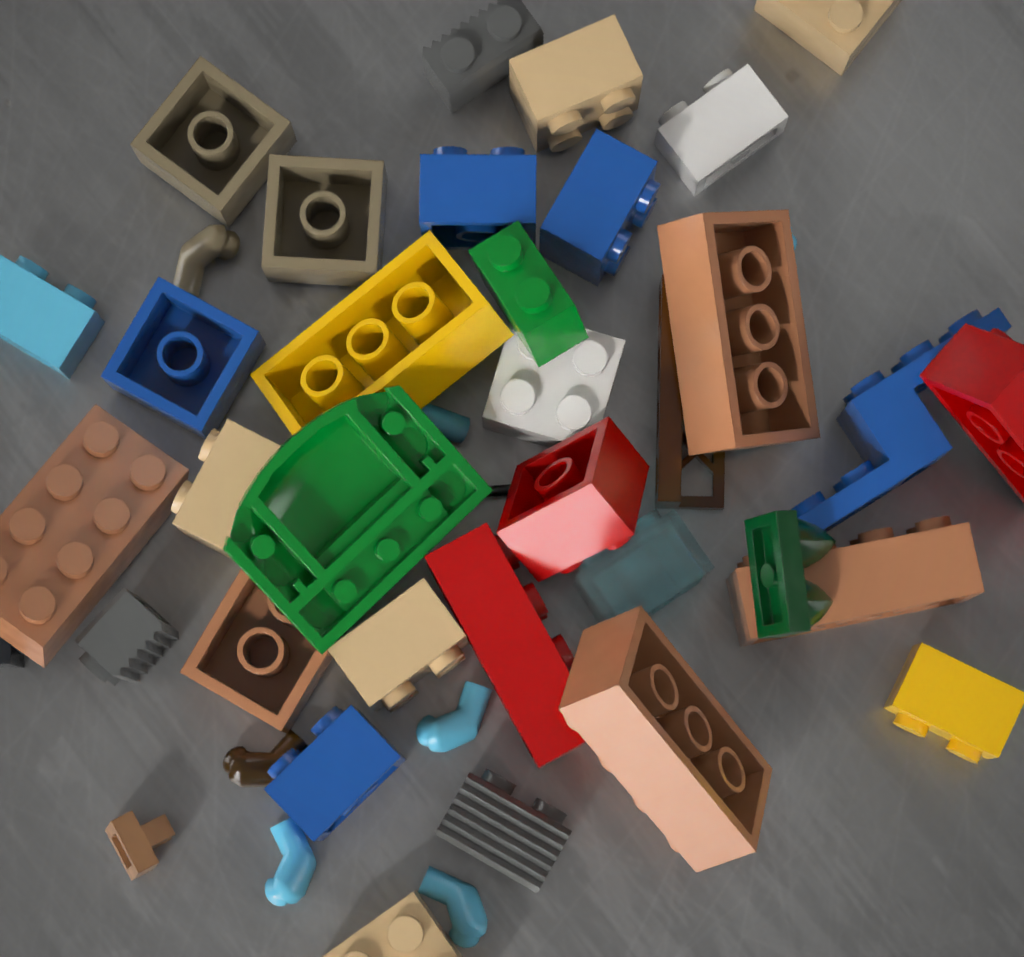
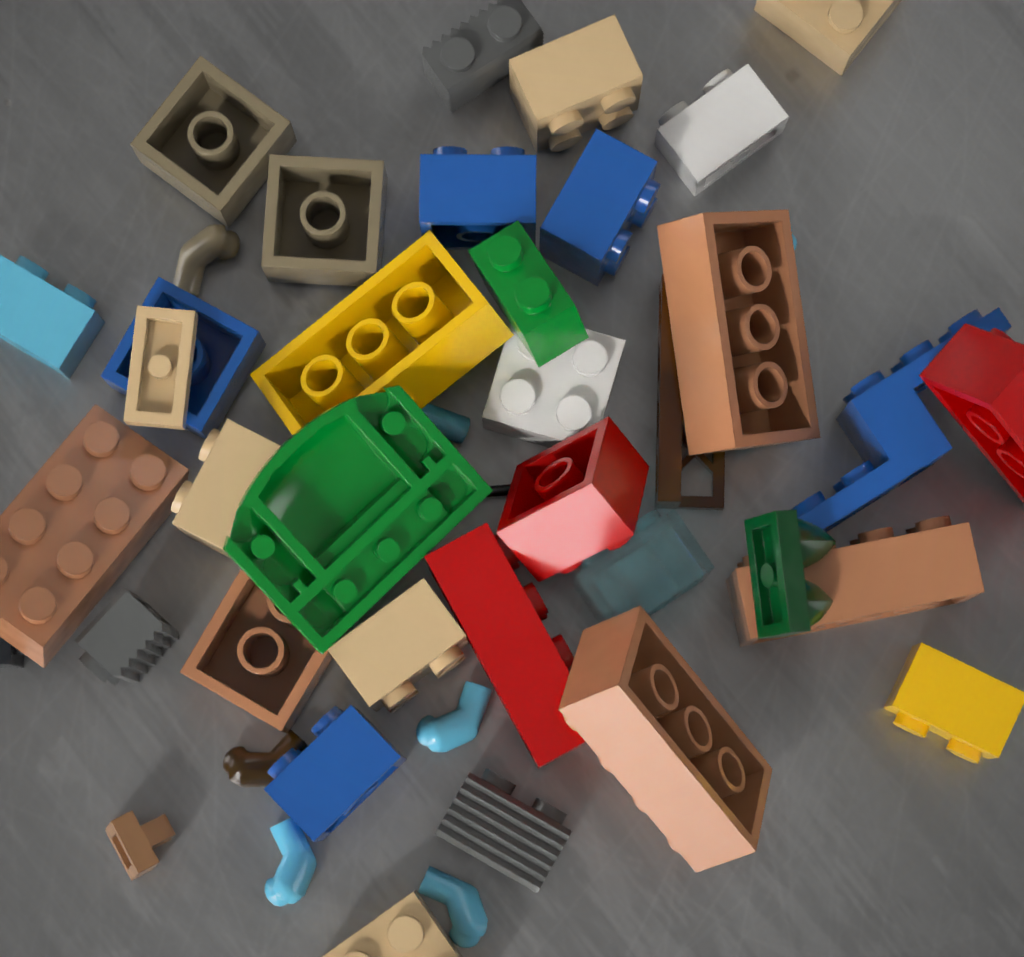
(161, 367): none -> tan plate

